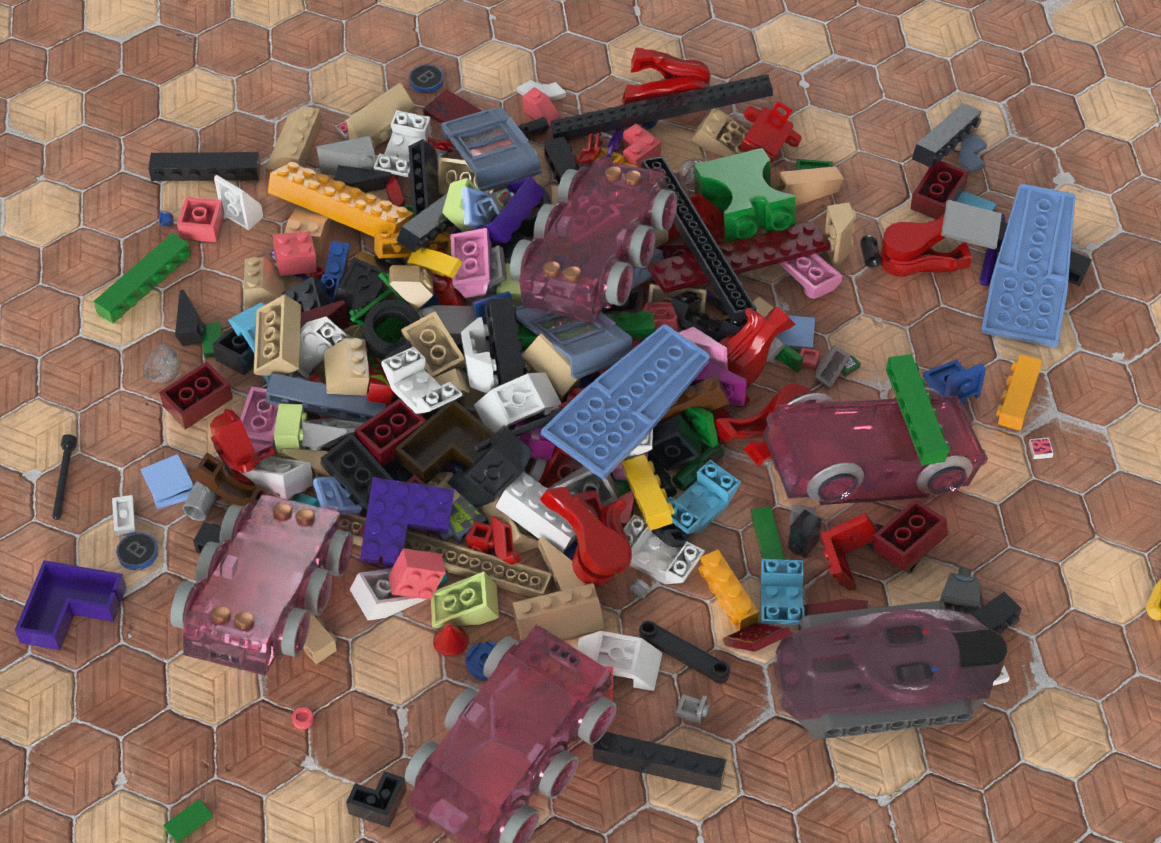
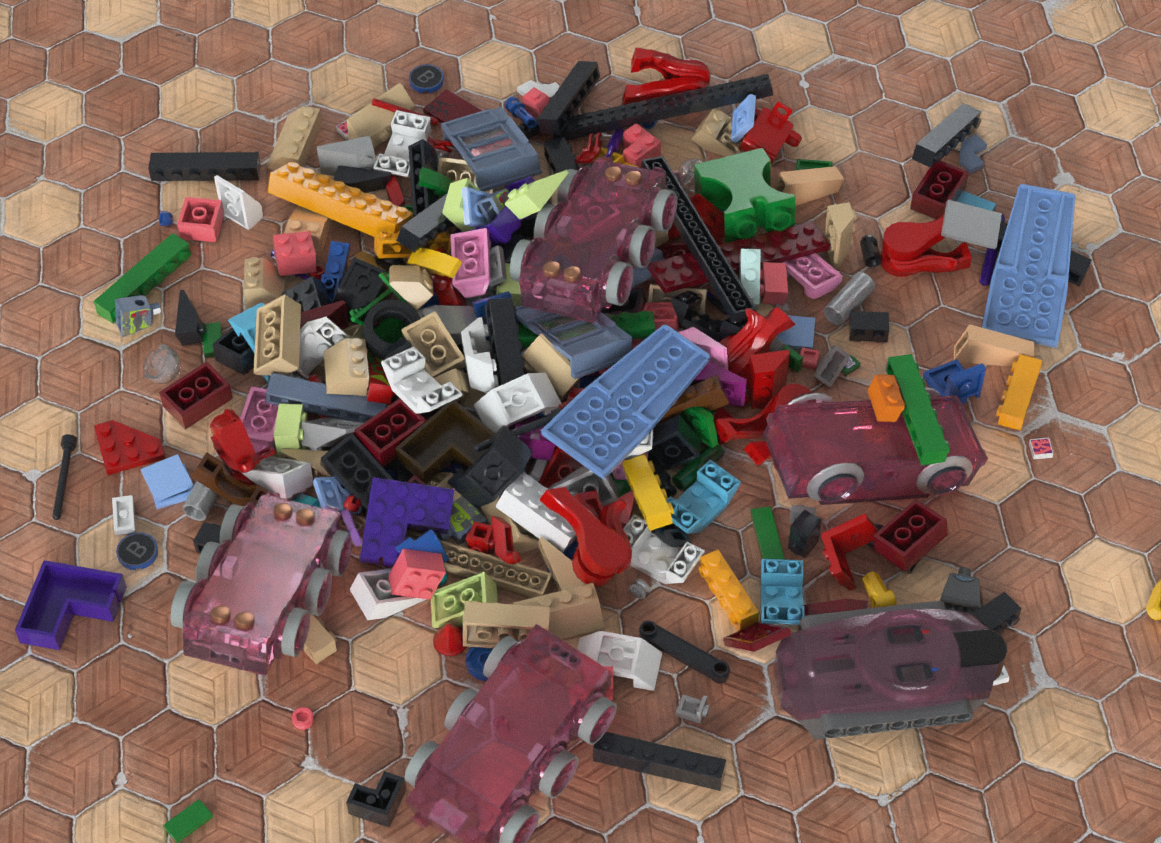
(126, 447): none -> red plate
(134, 314): none -> sand blue torso
(351, 527): none -> medium lavender tile
(352, 504): none -> red hinge
(381, 104): none -> red bar
(427, 543): none -> blue slope
(434, 180): none -> green slope
(490, 622): none -> tan slope
(519, 111): none -> blue pin
(533, 197): none -> yellowish green slope
(568, 98): none -> black brick
(743, 118): none -> light blue tile
(750, 273): none -> light aqua brick
(766, 376): none -> red slope
(773, 283): none -> coral brick
(849, 298): none -> light grey piece
(868, 326): none -> black brick
(877, 591): none -> yellow piece
(886, 398): none -> orange brick
(991, 347): none -> light nougat slope

